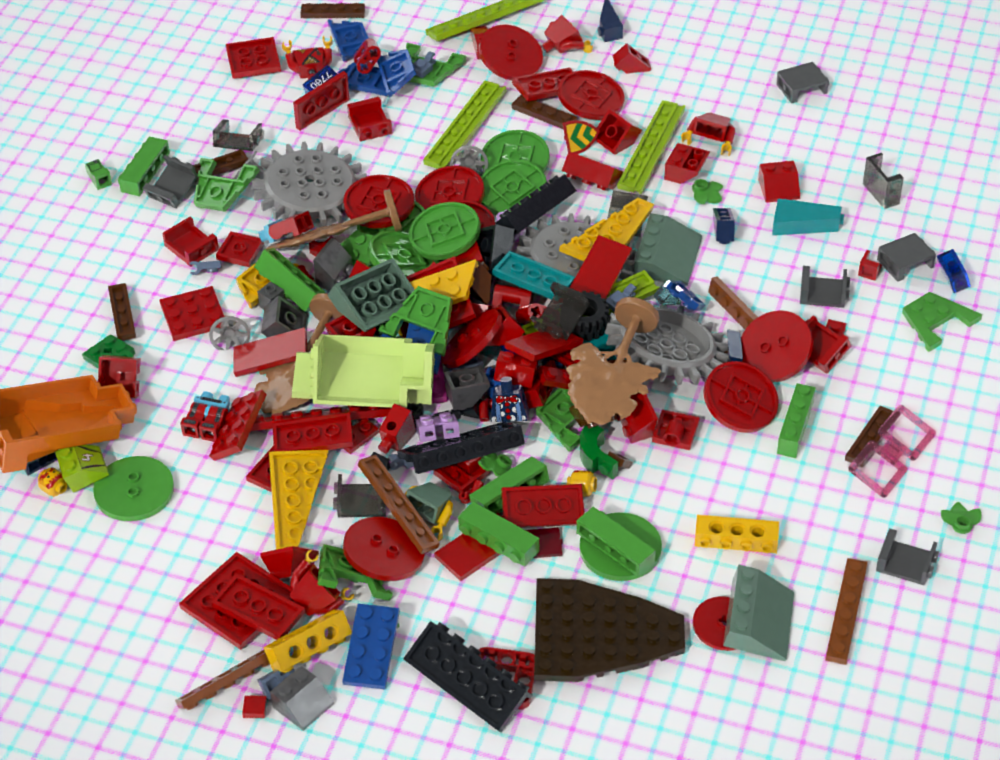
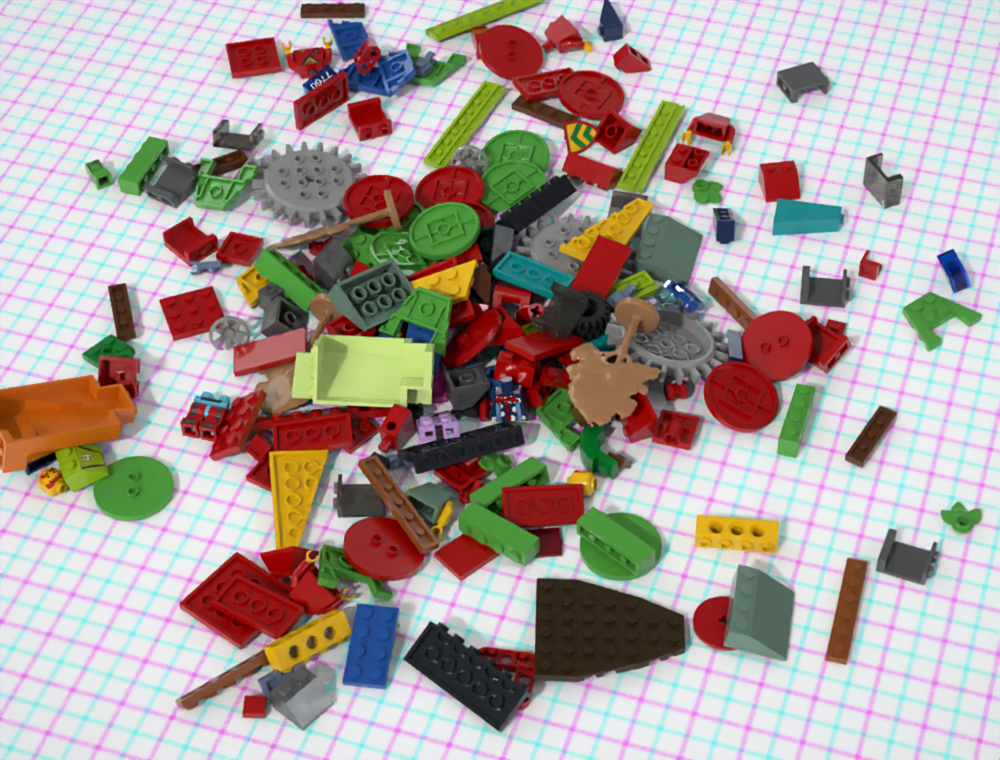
(258, 446): none -> red panel
(280, 228): red hips -> none
(673, 391): none -> red wheel
(892, 451): clear pink bar -> none
(905, 253): dark grey panel -> none

